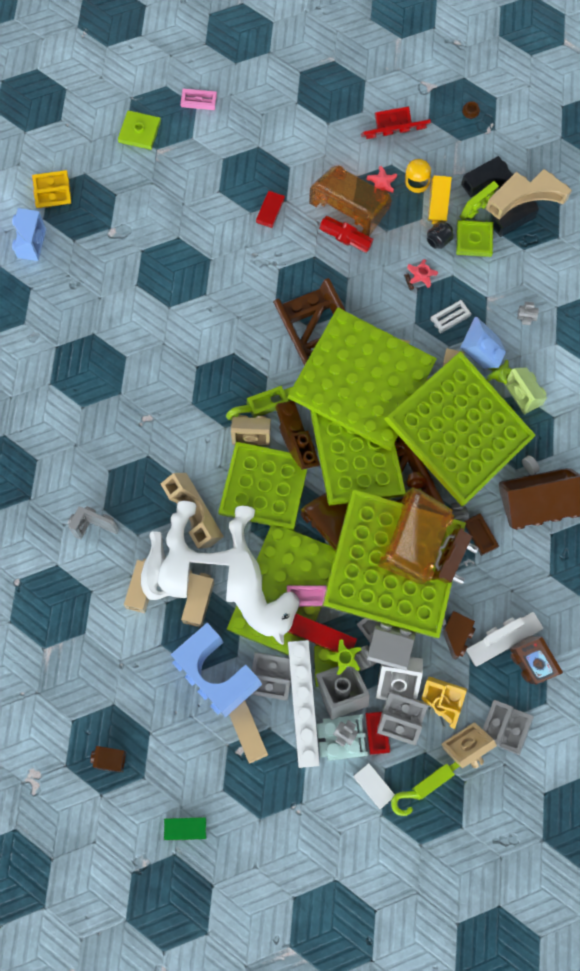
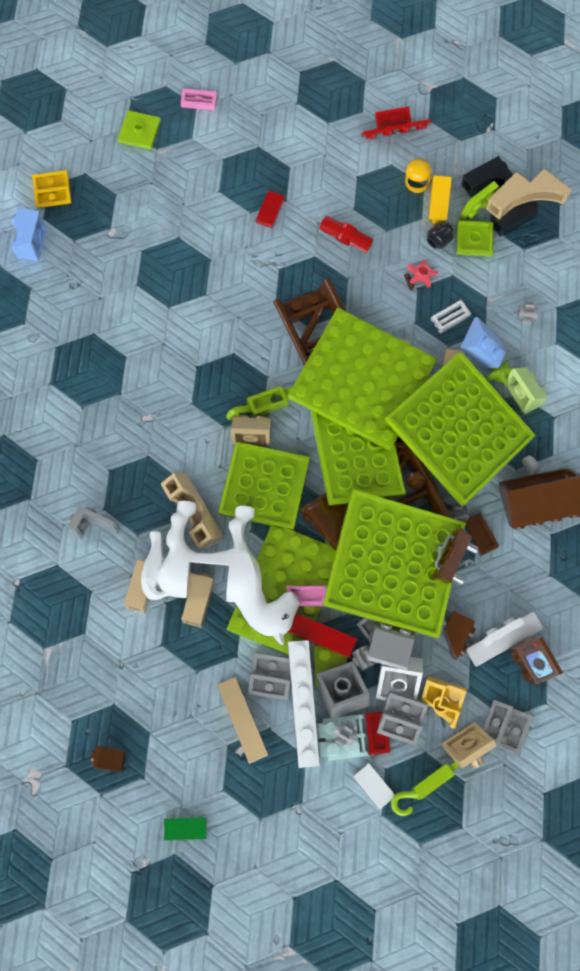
(225, 695): light blue arch -> none
(295, 437): reddish brown slope -> none
(345, 657): lime animal -> none
(351, 197): clear orange windscreen -> none
(382, 180): coral animal -> none
(417, 537): clear orange windscreen -> none
(471, 110): reddish brown plate -> none

